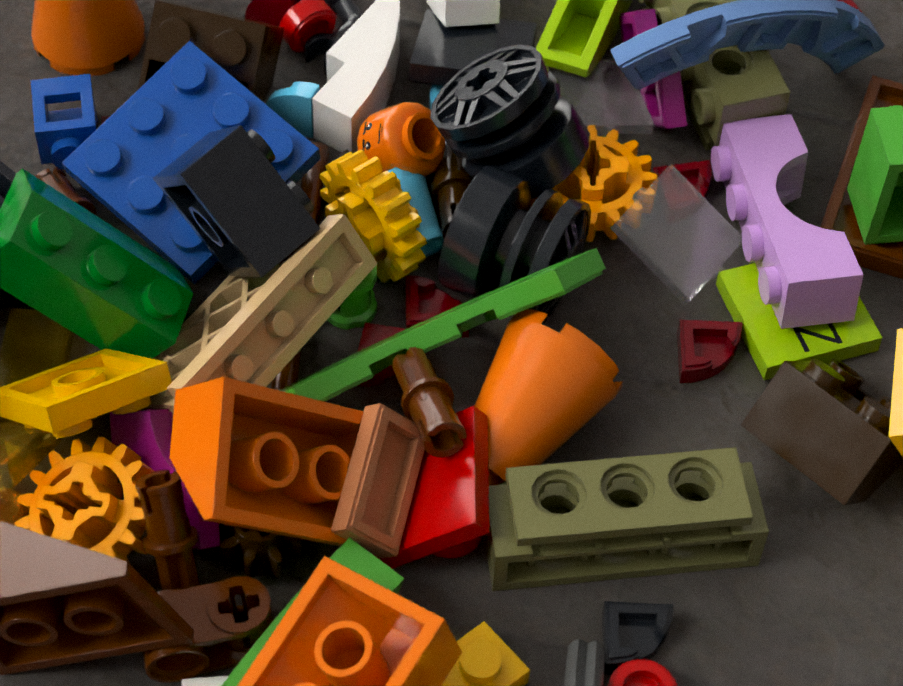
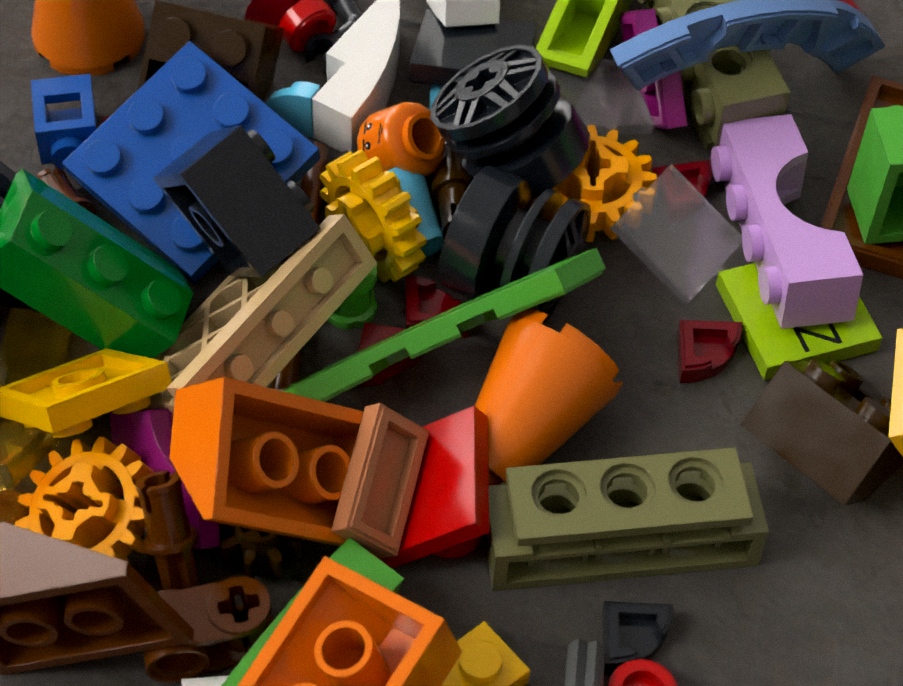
(428, 403): reddish brown axle -> none

